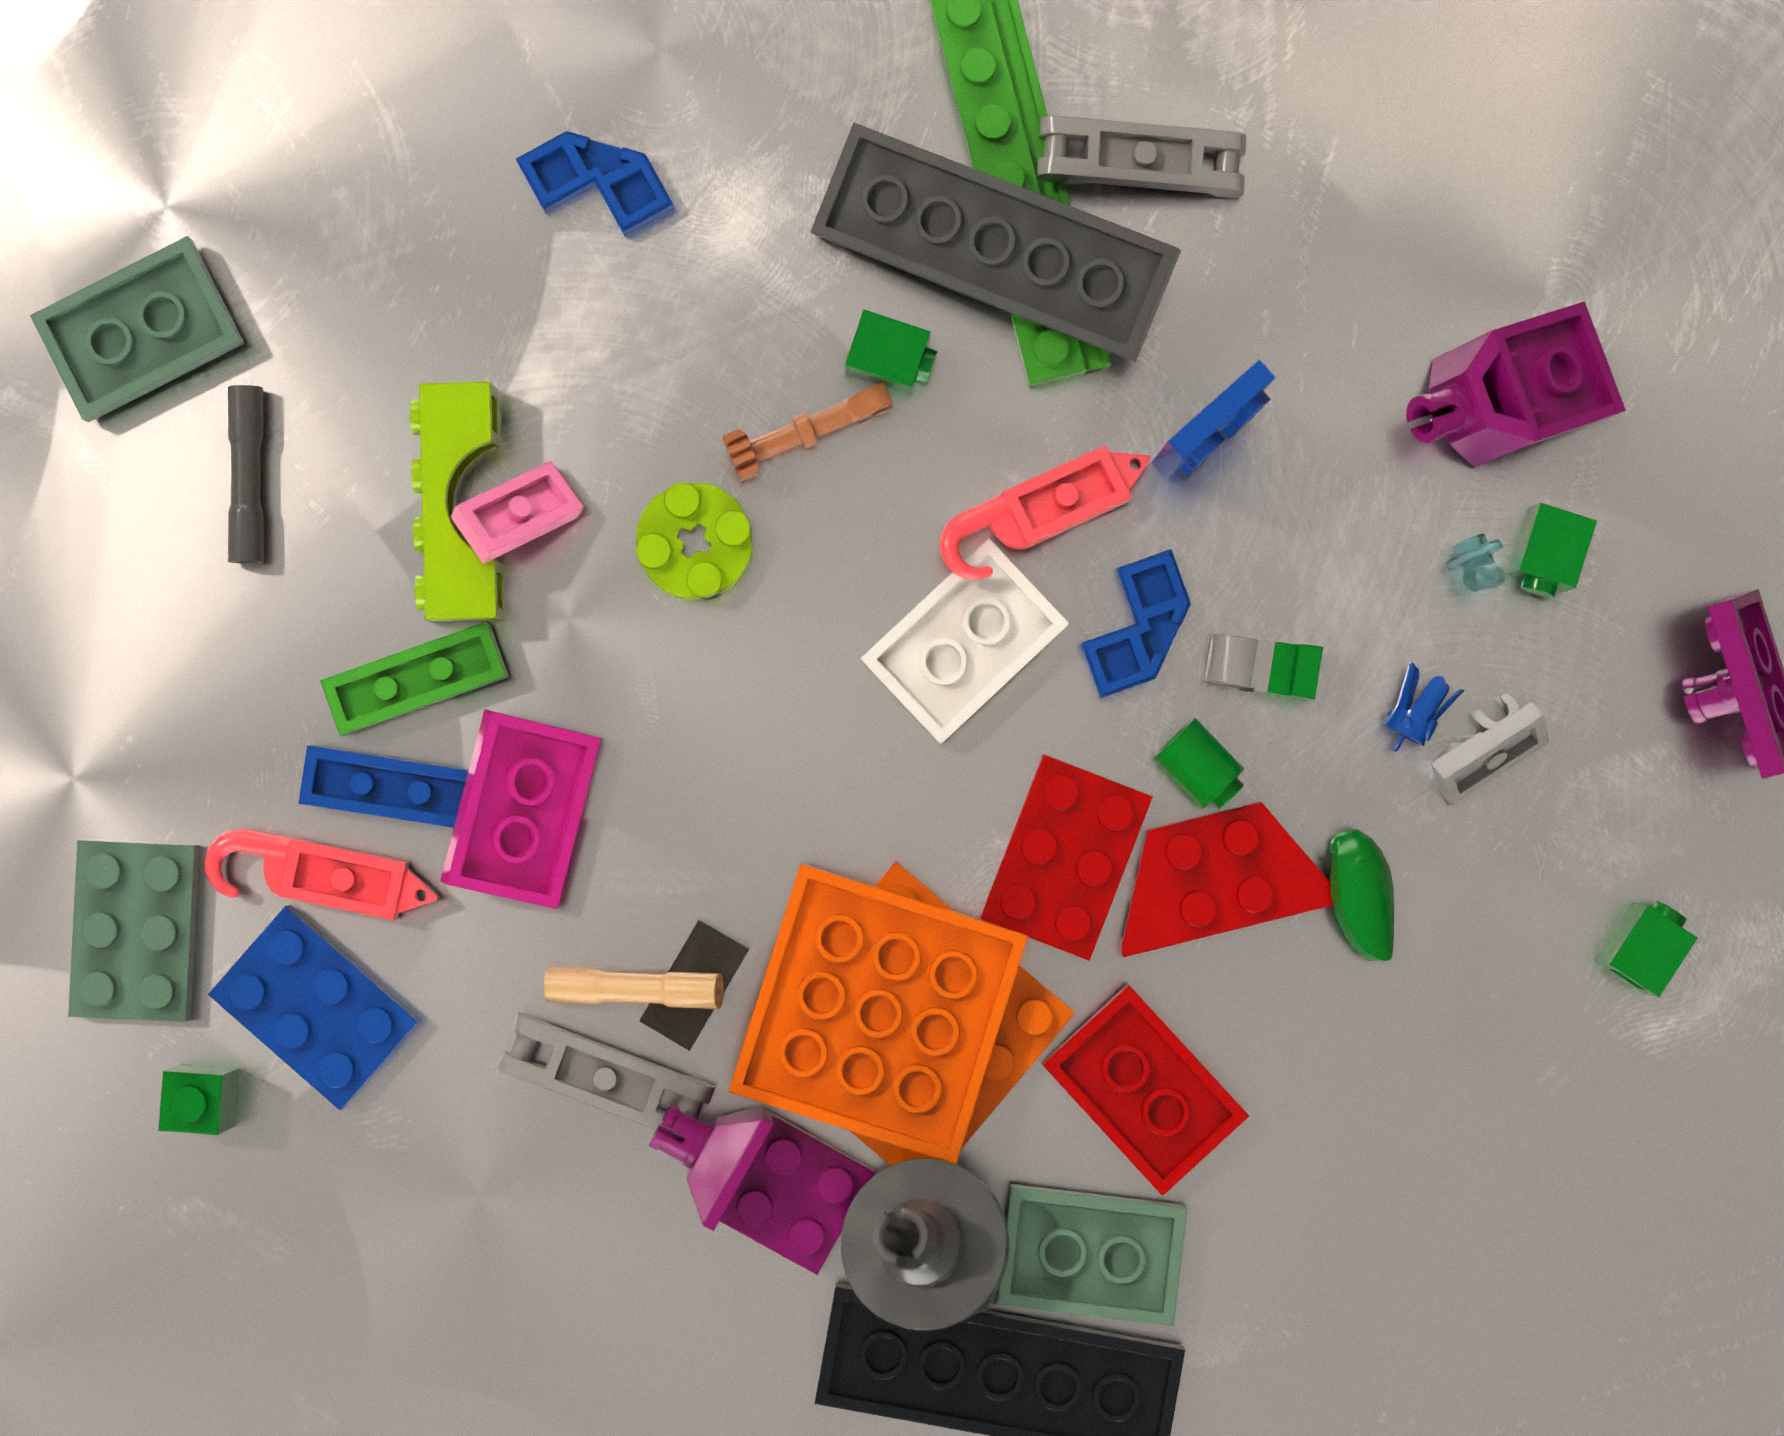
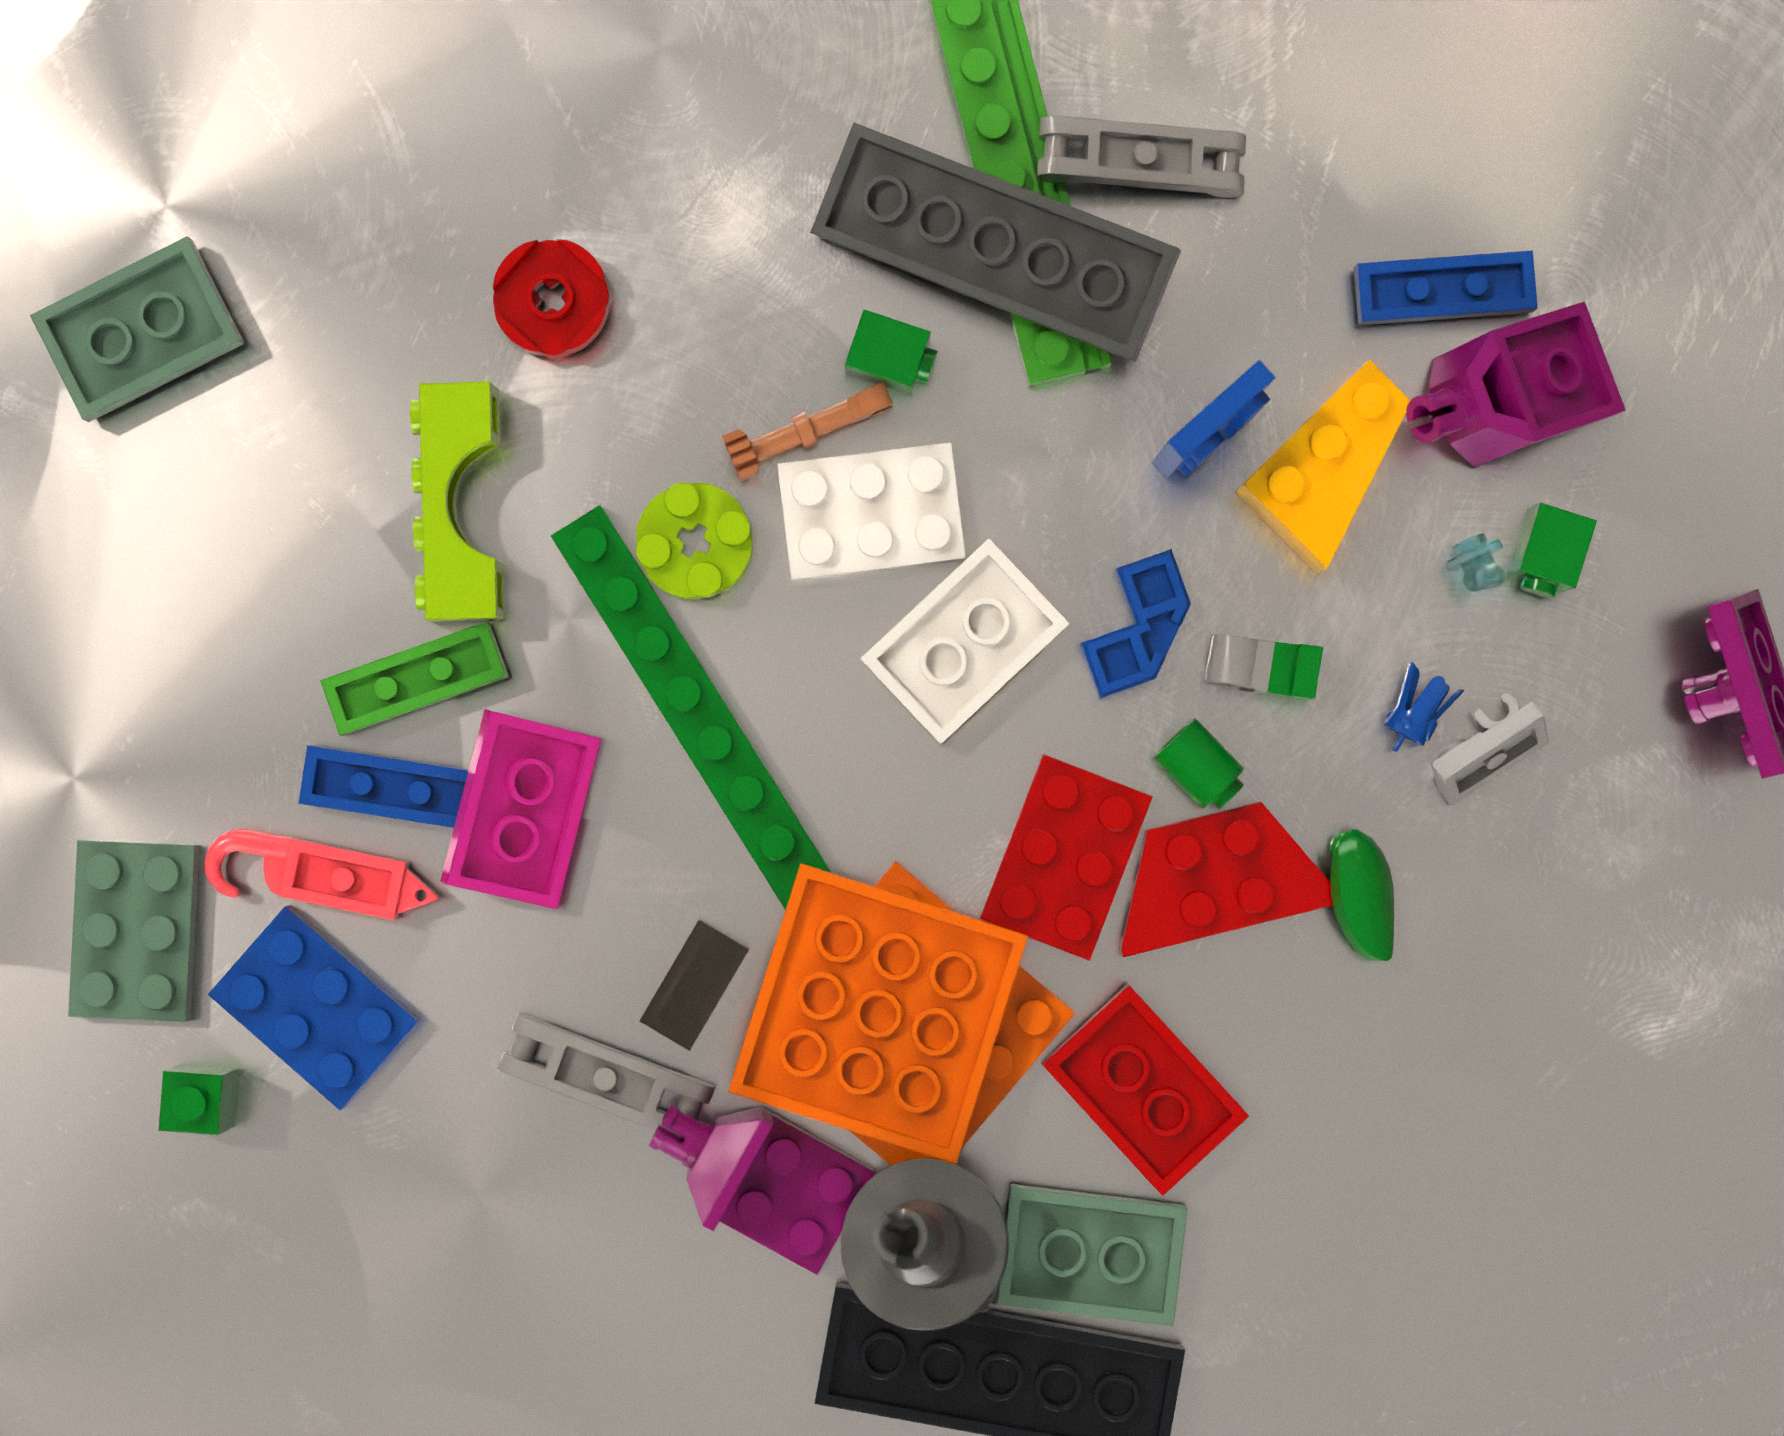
(245, 438): dark grey piece -> none
(516, 512): bright pink plate -> none
(550, 264): none -> red plate
(576, 164): blue tile -> none
(669, 989): tan piece -> none
(688, 700): none -> green plate
(871, 511): none -> white plate
(1045, 505): coral plate -> none
(1326, 466): none -> yellow wedge
(1445, 287): none -> blue plate
(1647, 947): green brick -> none

